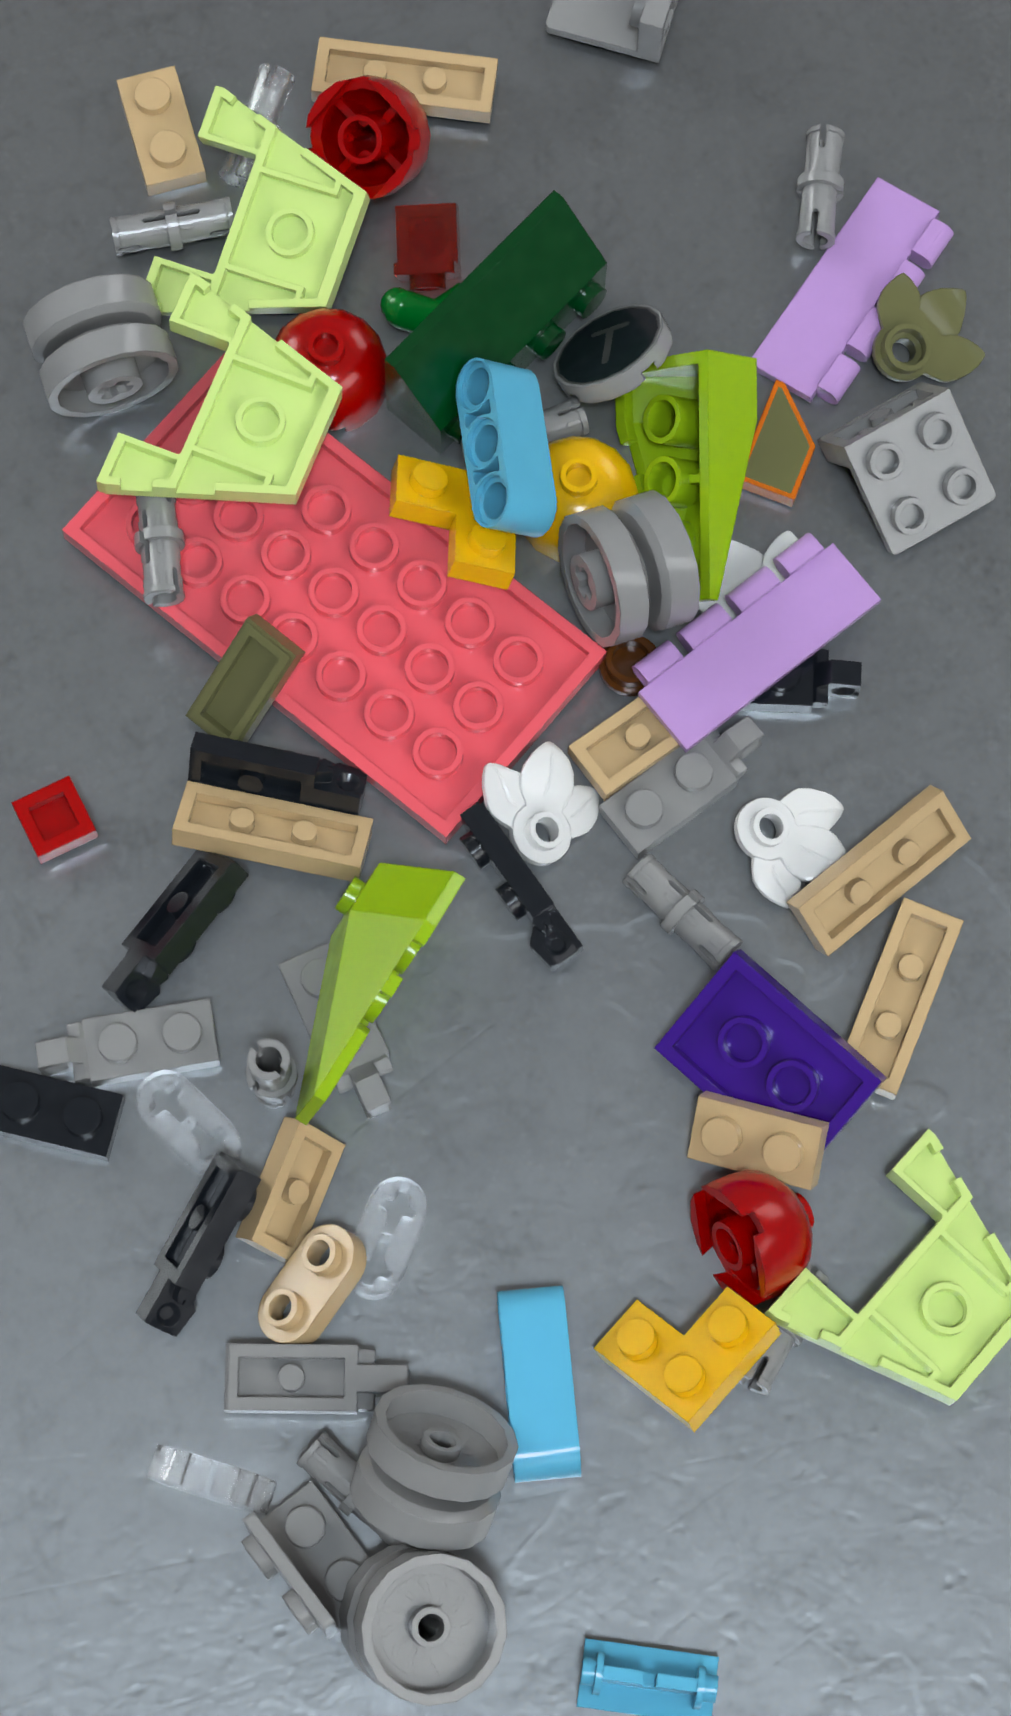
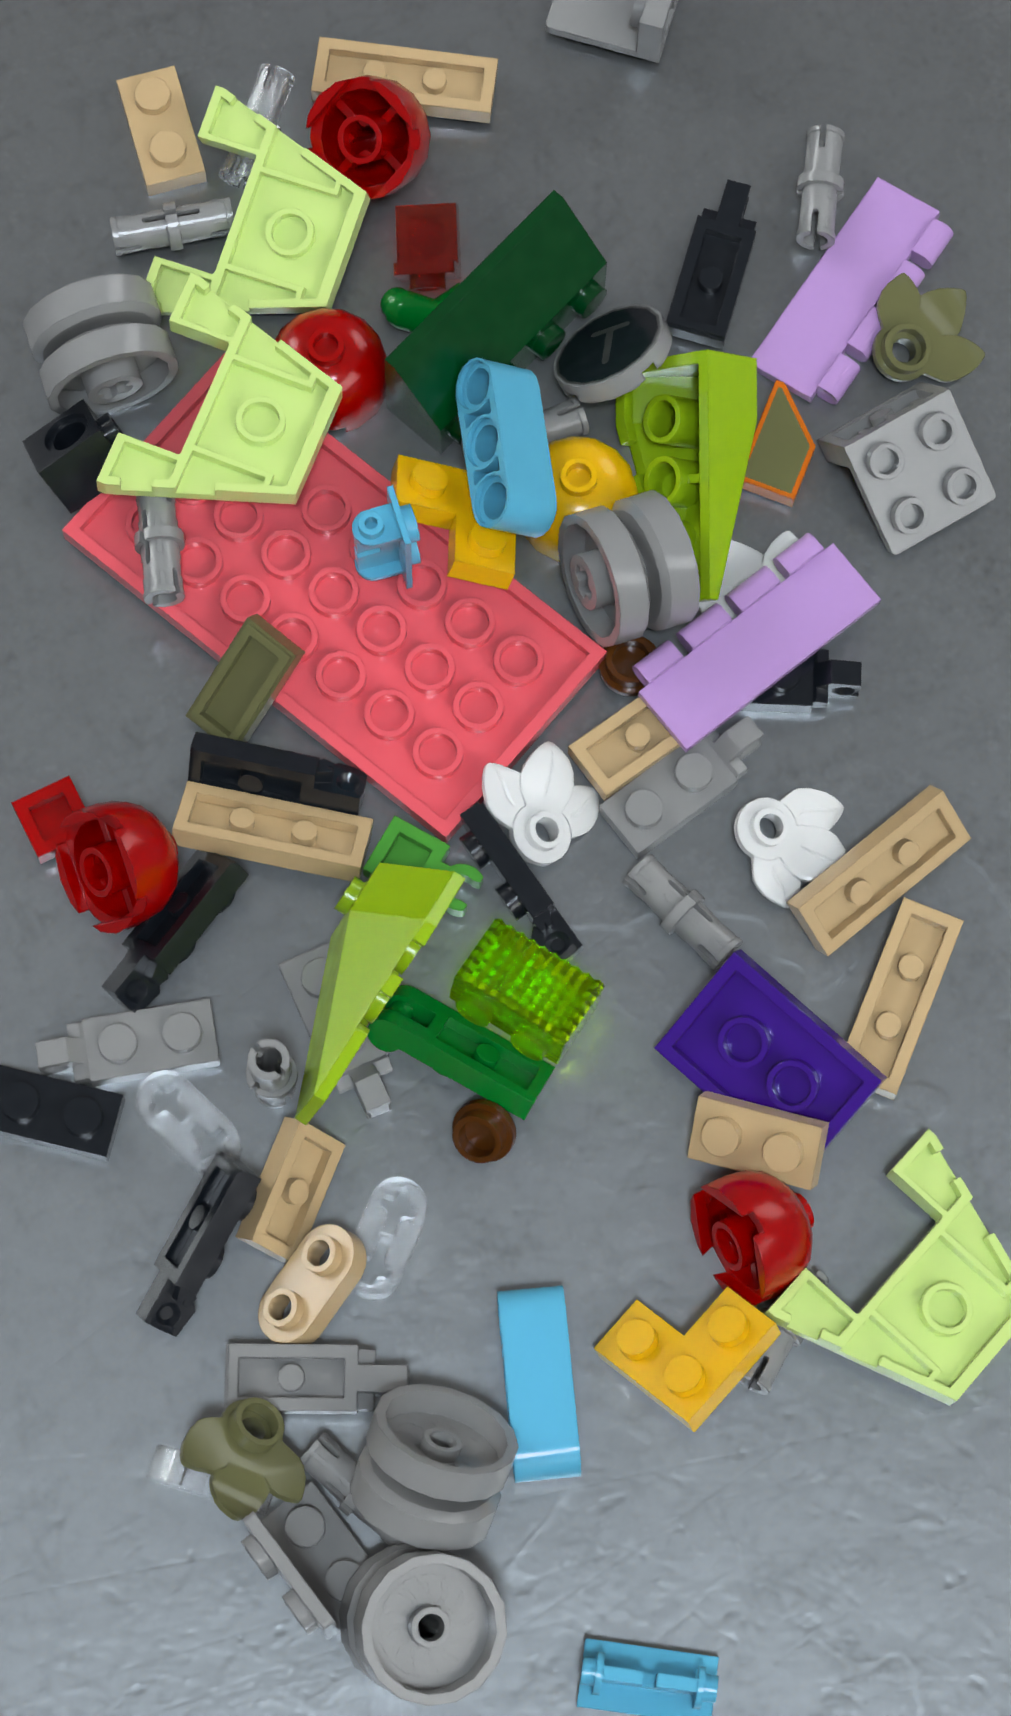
(72, 453): none -> black brick
(117, 864): none -> red cylinder
(242, 1464): none -> olive plate
(386, 541): none -> medium azure hinge
(413, 847): none -> bright green plate
(459, 1050): none -> green plate
(483, 1131): none -> reddish brown plate
(525, 993): none -> clear neon green brick
(713, 270): none -> black hinge

